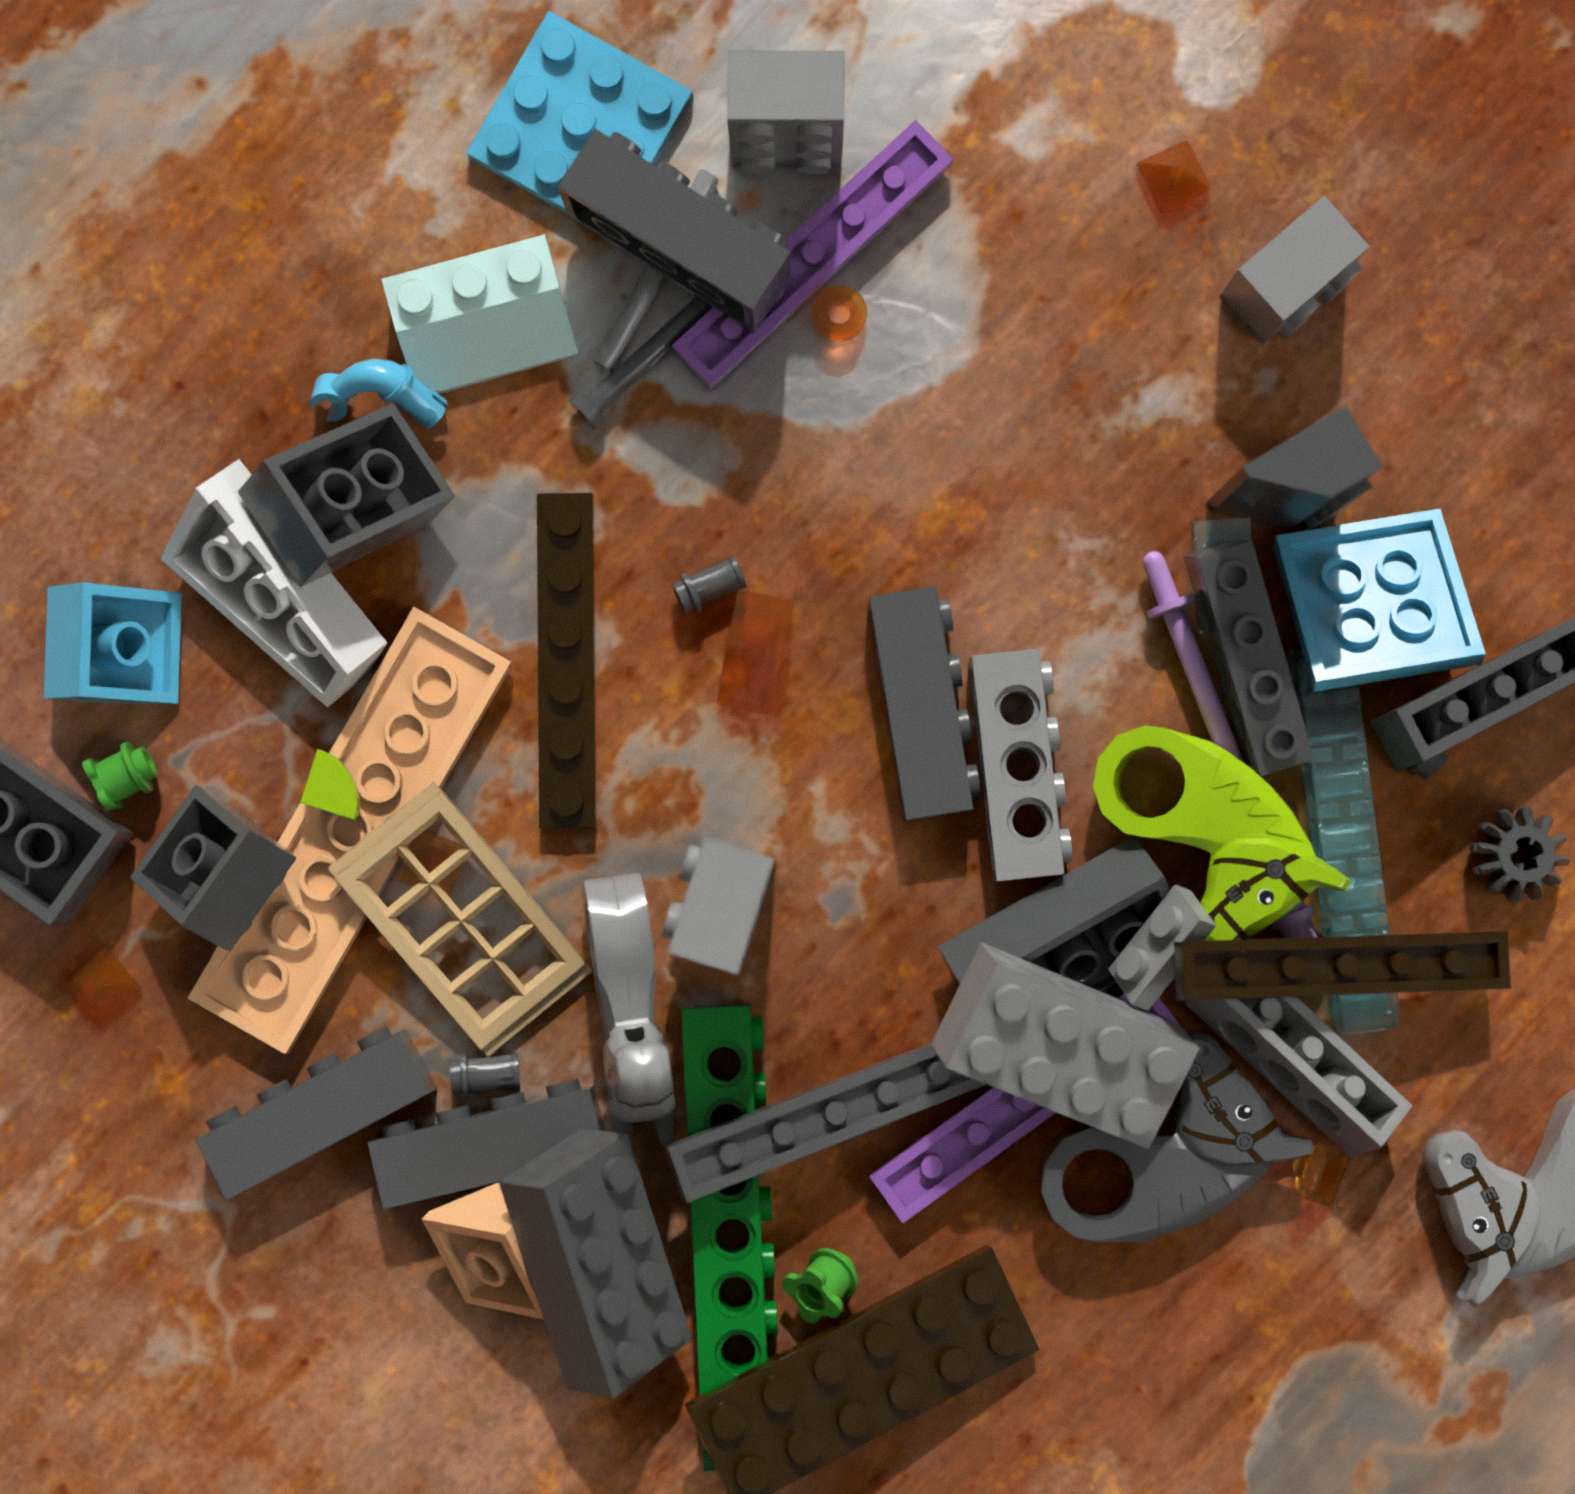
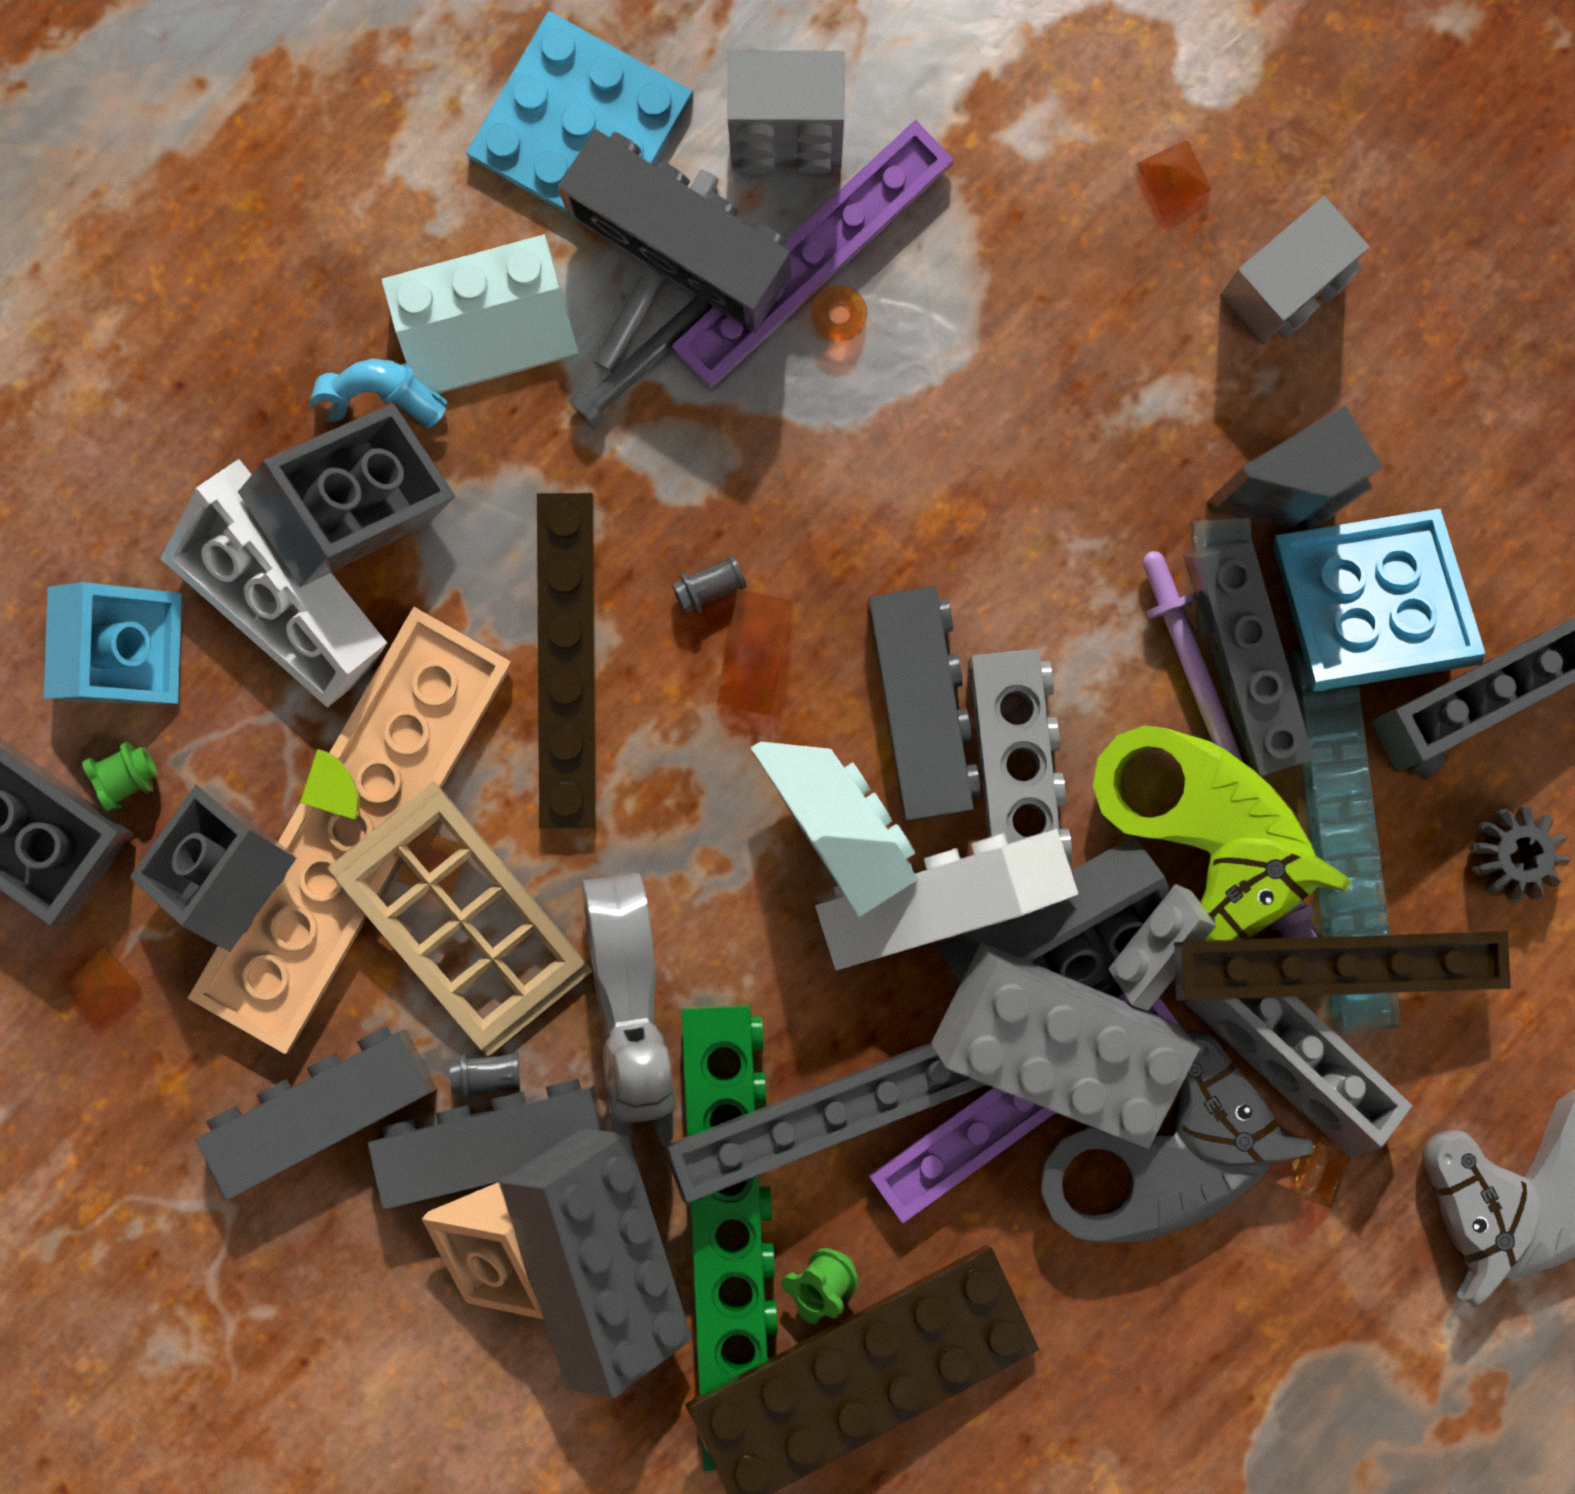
(720, 904): light grey brick -> none
(840, 821): none -> light aqua slope
(952, 898): none -> white wedge

